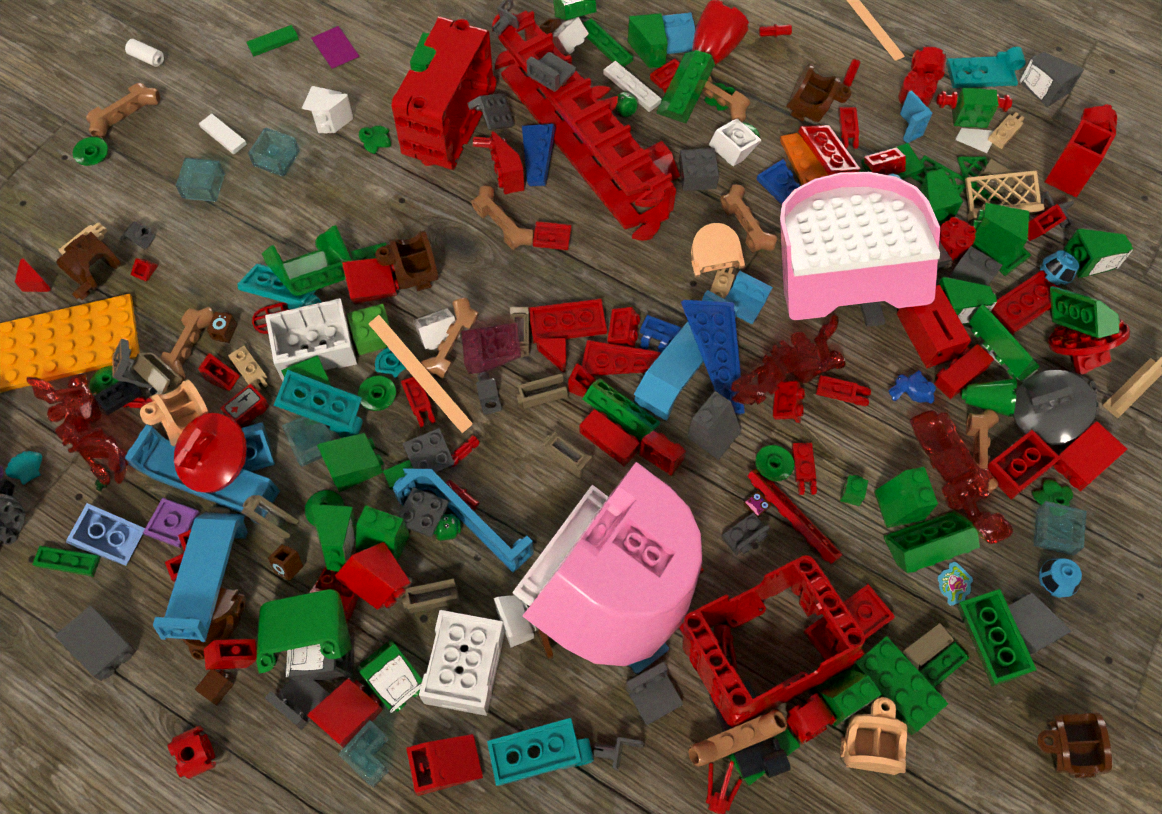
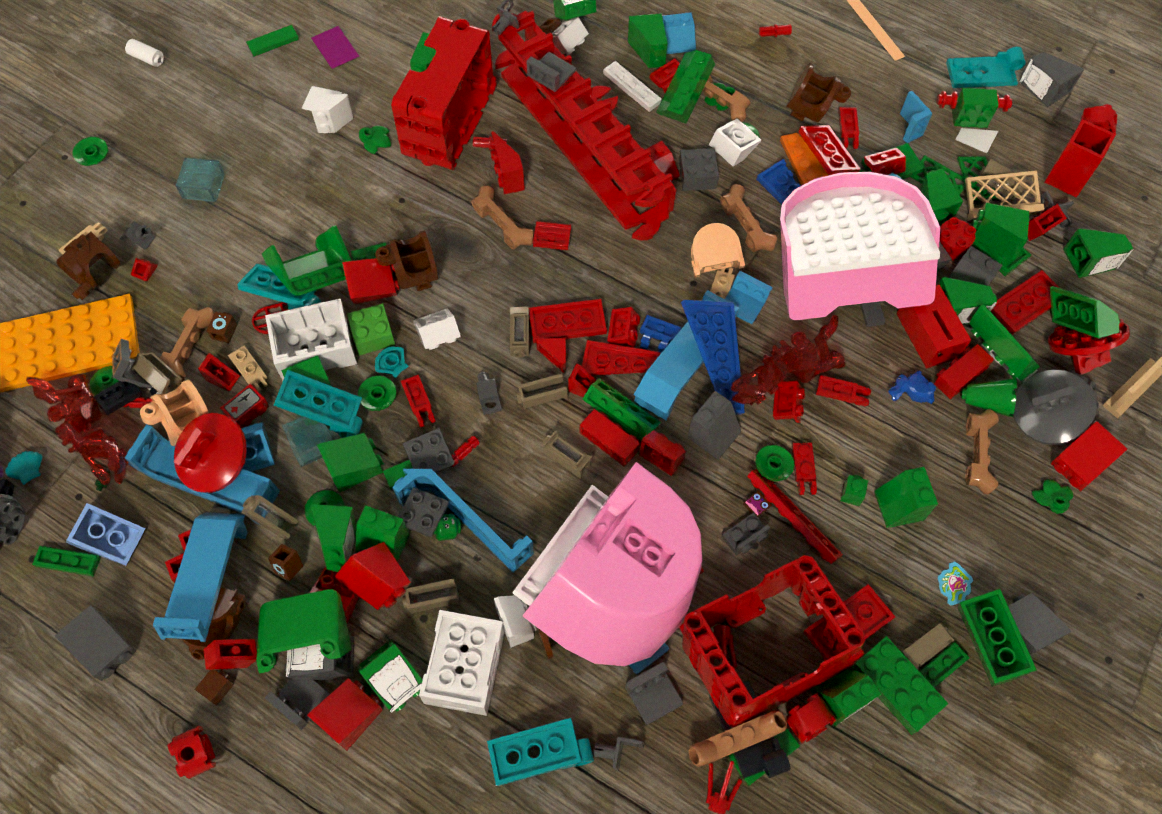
(29, 280): red slope -> none
(139, 96): medium nougat plate -> none
(170, 521): medium lavender tile -> none
(222, 134): white tile -> none
(274, 151): clear light blue piece -> none
(360, 753): clear light blue brick -> none
(420, 374): light nougat sticker -> none
(443, 763): red slope -> none
(465, 317): medium nougat plate -> none
(469, 500): red axle -> none
(490, 347): clear pink slope -> none
(494, 109): dark grey bracket -> none
(537, 151): blue wing -> none
(606, 43): green plate -> none
(626, 104): green head -> none
(719, 30): red cylinder -> none
(850, 75): red axle -> none
(876, 740): light nougat animal -> none
(921, 84): red brick -> none
(929, 61): red brick -> none
(932, 541): green slope -> none
(963, 477): clear red piece -> none
(1006, 130): tan hinge -> none
(1022, 464): red brick -> none
(1060, 267): dark azure cone -> none
(1060, 528): clear light blue piece -> none
(1060, 577): dark azure cone -> none
(1079, 744): reddish brown animal -> none

